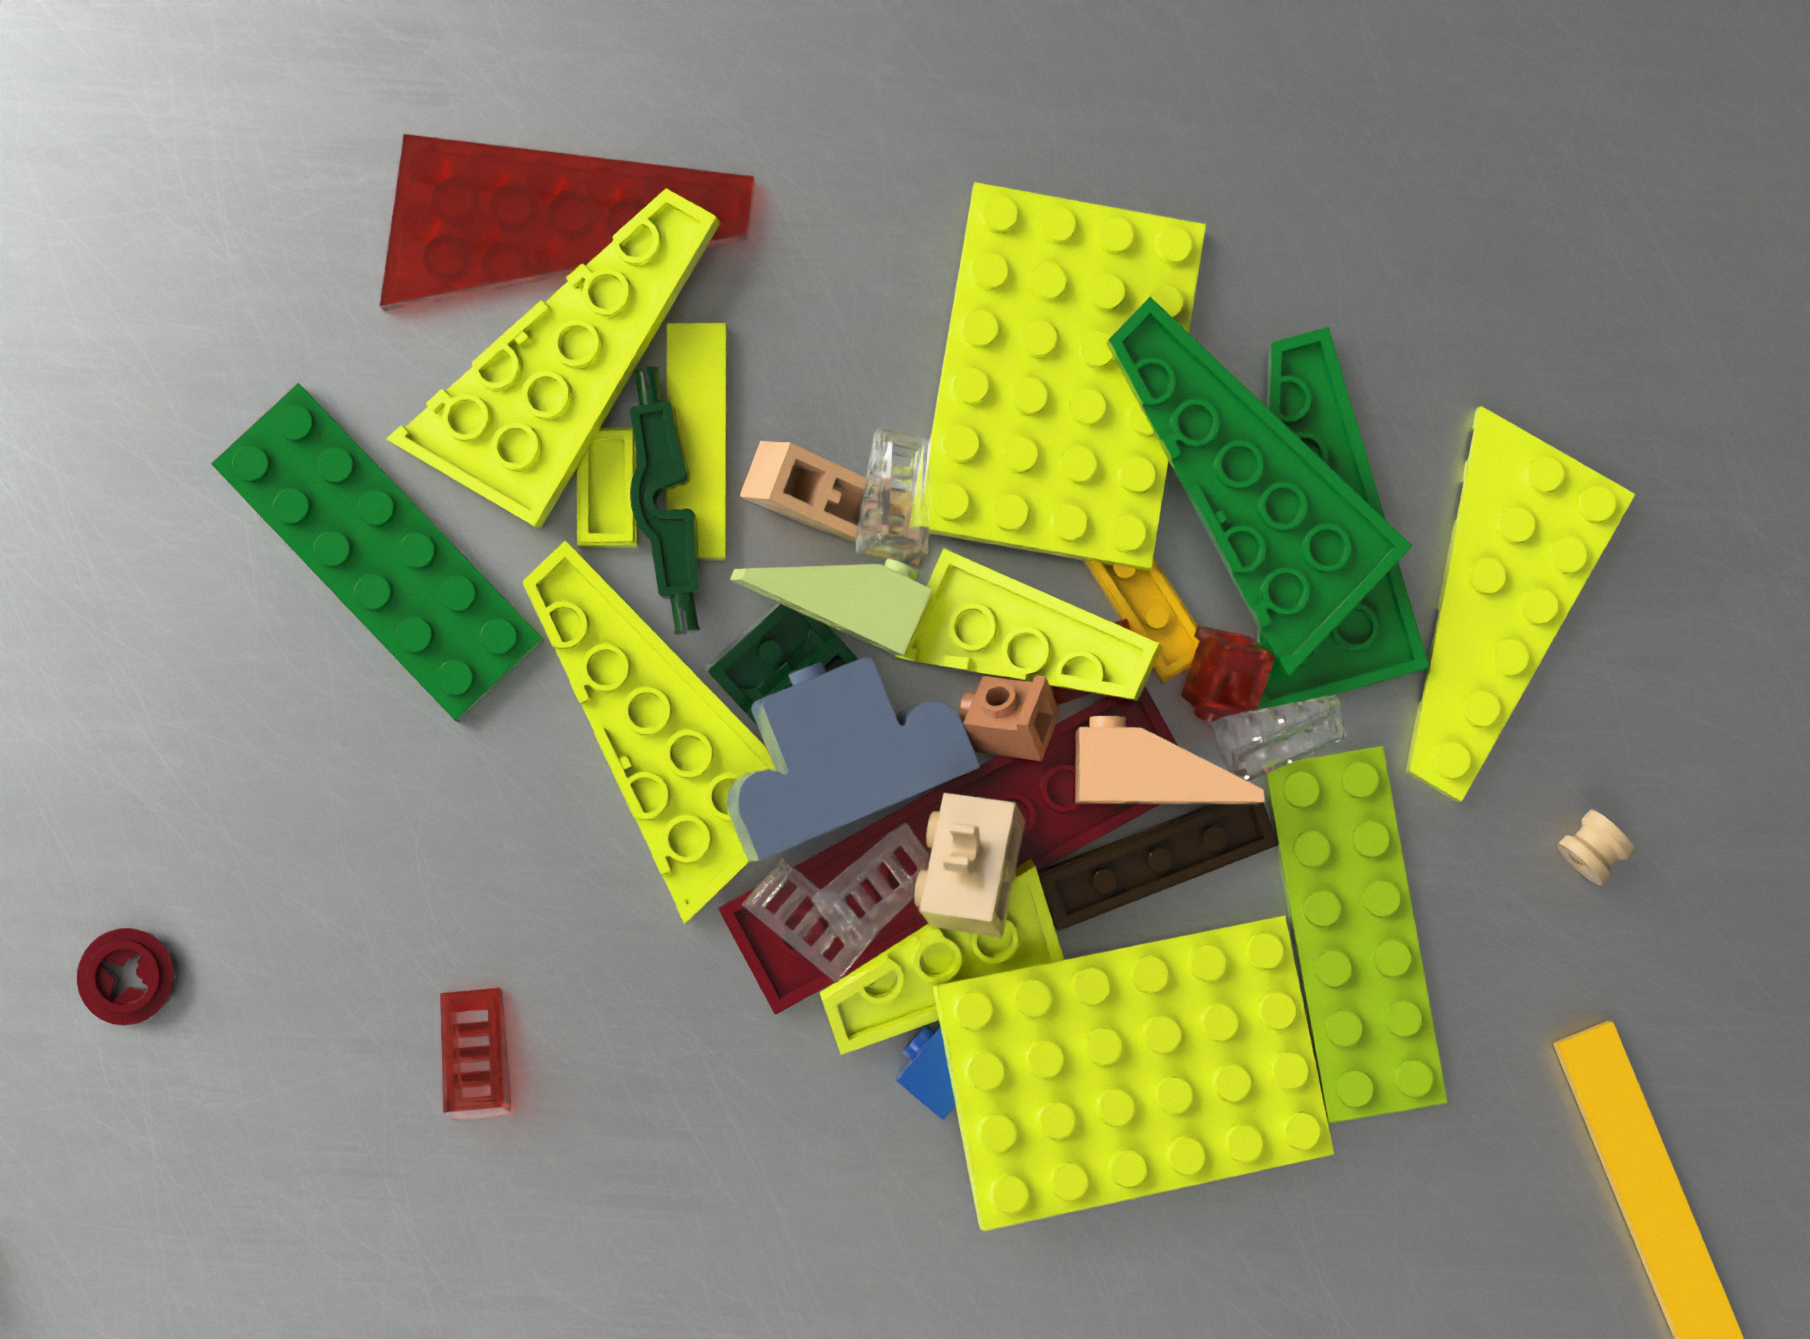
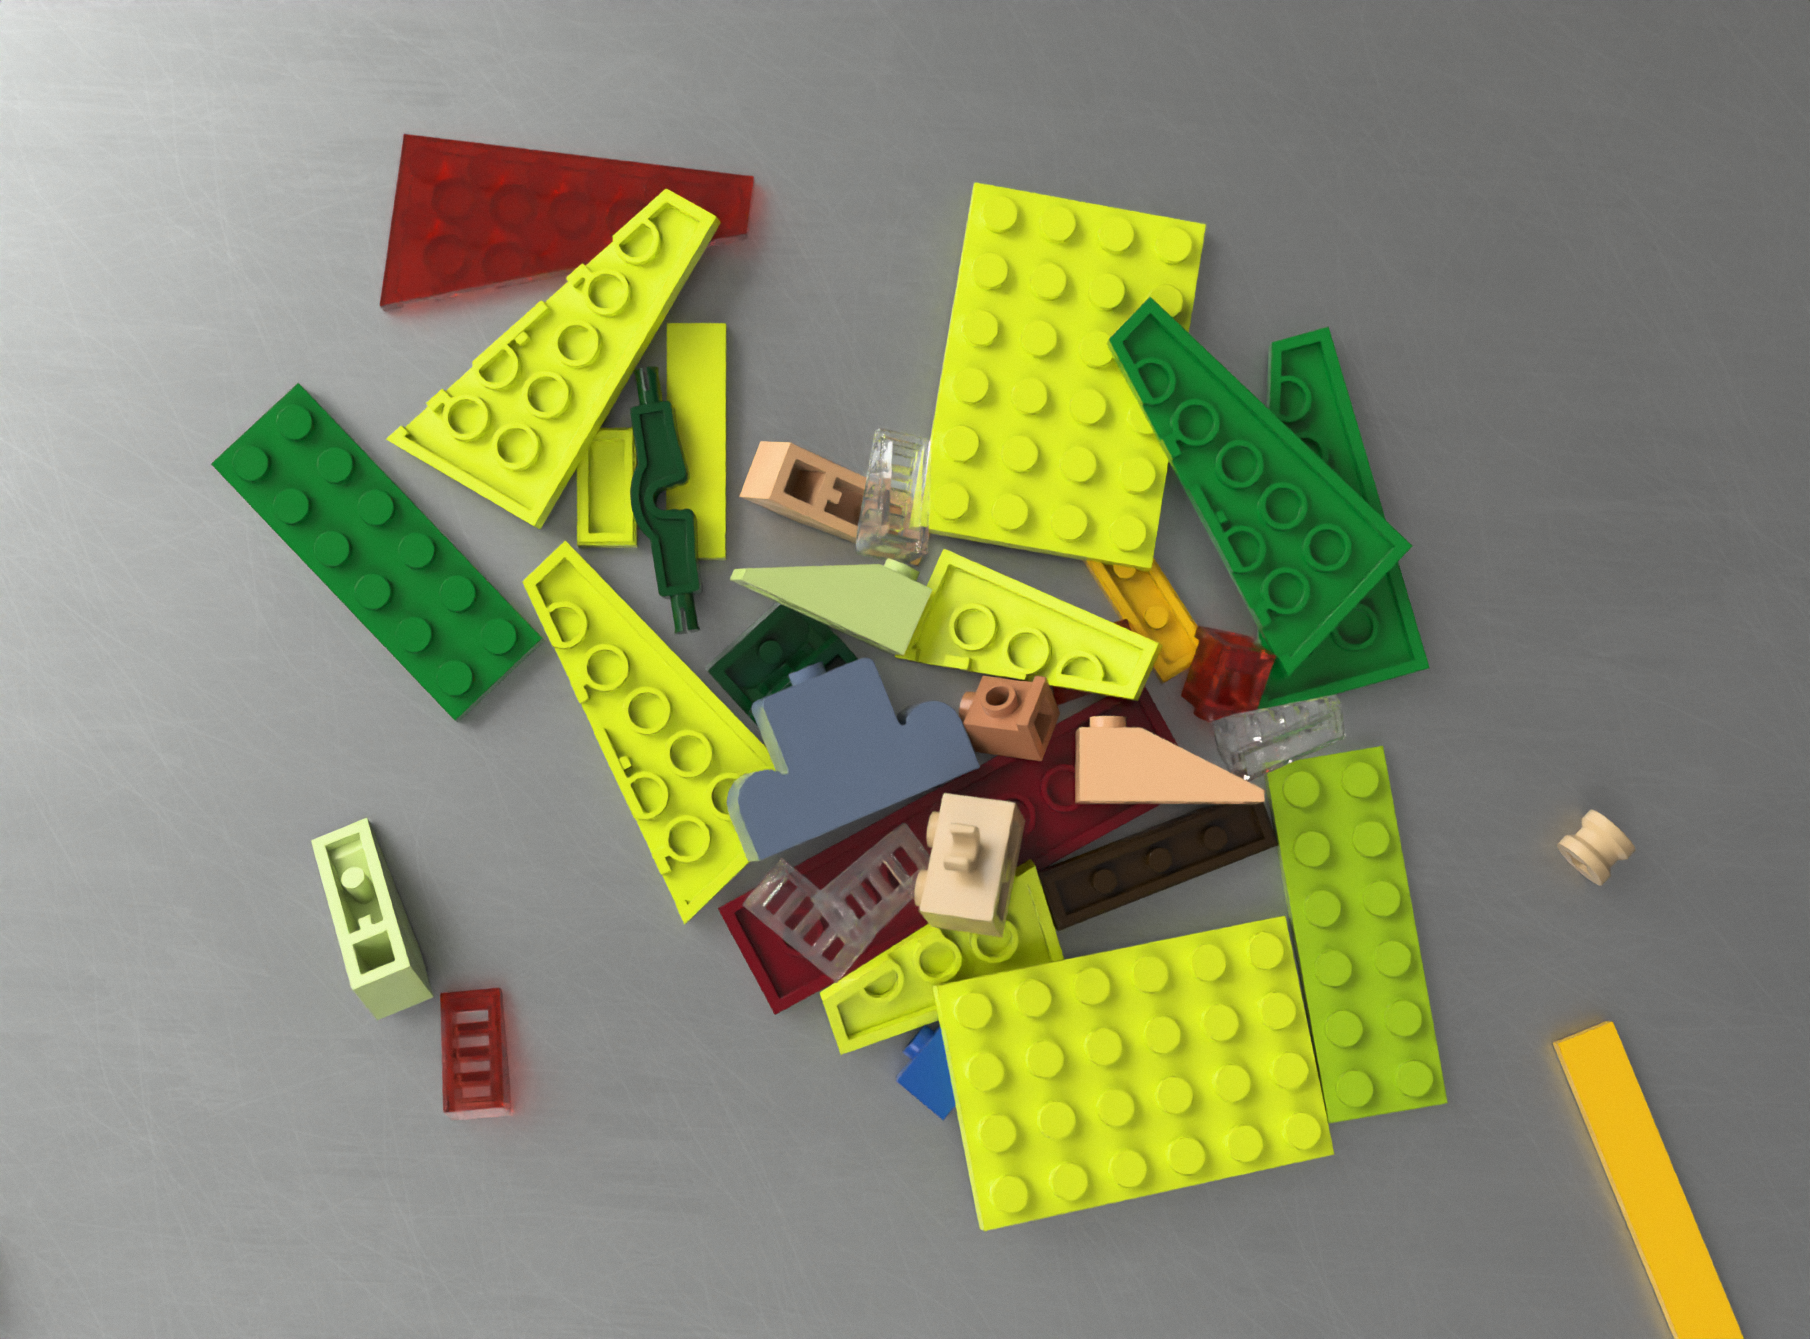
(99, 984): dark red gear -> none
(370, 921): none -> yellowish green slope
(1511, 574): neon yellow wing -> none

